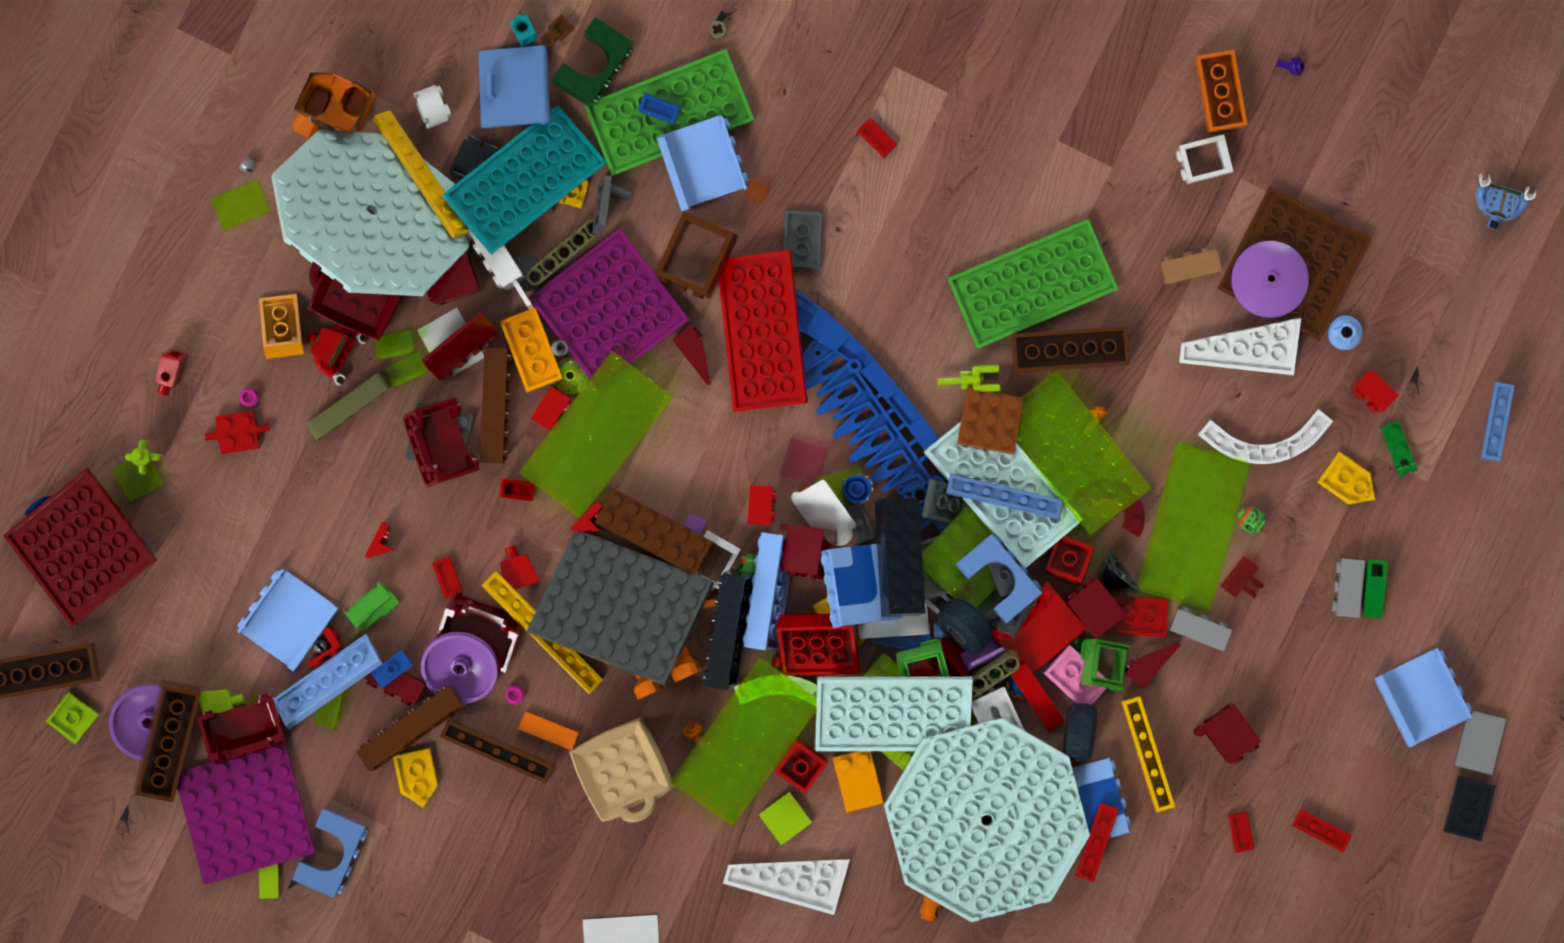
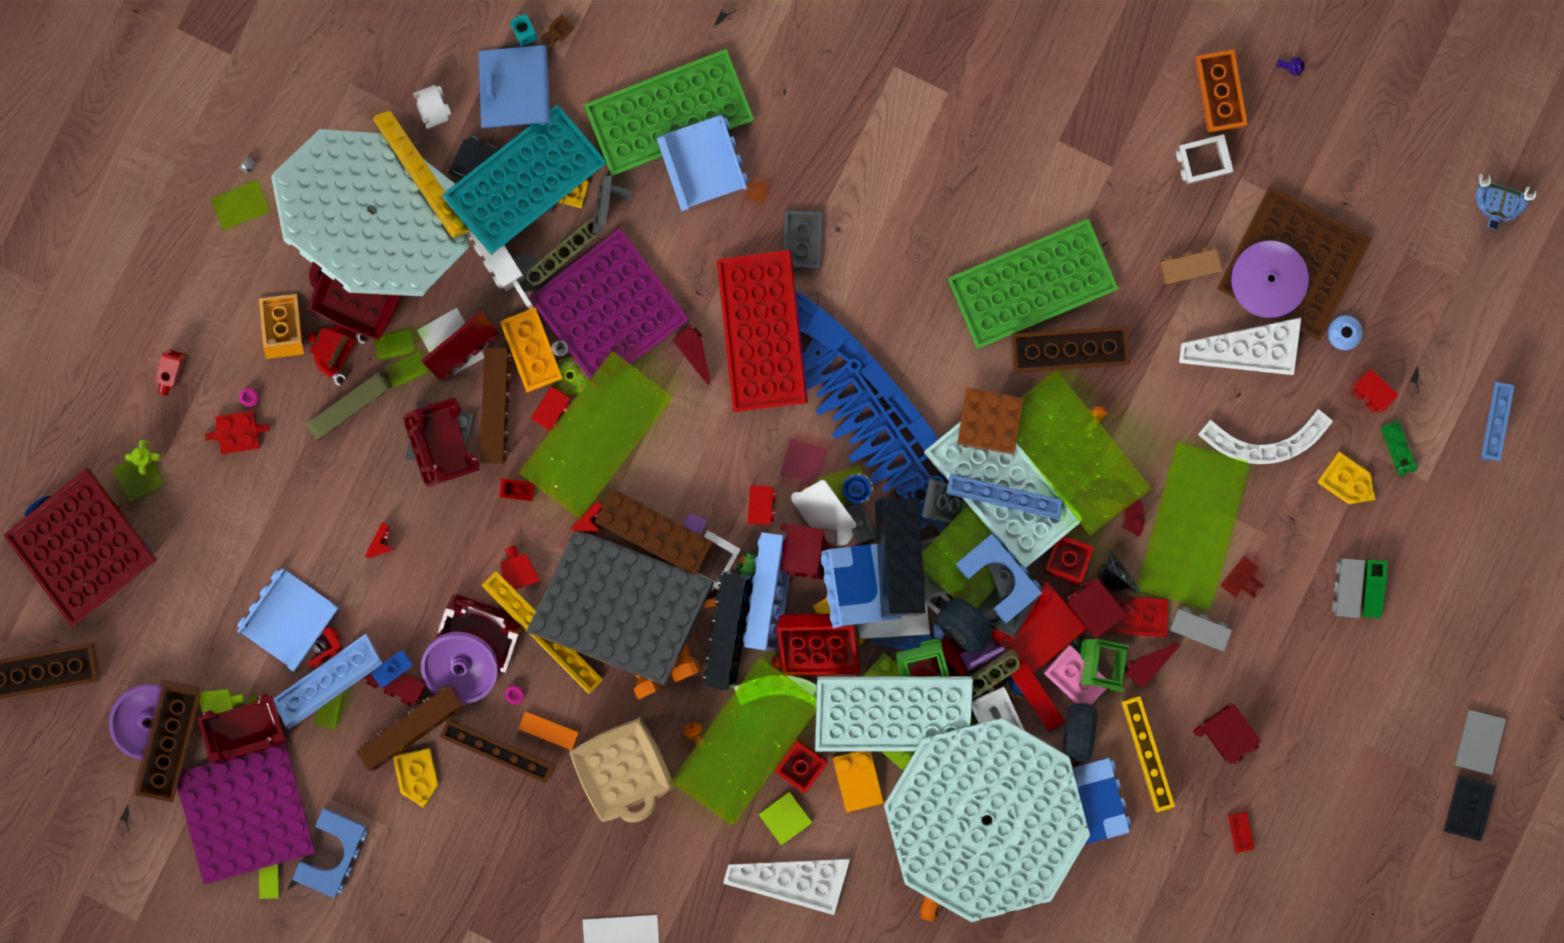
(72, 717): lime tile -> none
(332, 104): orange piece -> none
(372, 606): bright green piece -> none
(447, 577): red tile -> none
(455, 283): dark red container -> none
(588, 88): dark green arch -> none
(659, 109): blue plate -> none
(716, 24): dark tan bush -> none
(719, 264): reddish brown window -> none
(876, 138): red tile -> none
(973, 379): lime plant -> none
(1096, 842): red plate -> none
(1251, 520): bright green head -> none
(1321, 830): red plate -> none
(1423, 697): light blue panel -> none

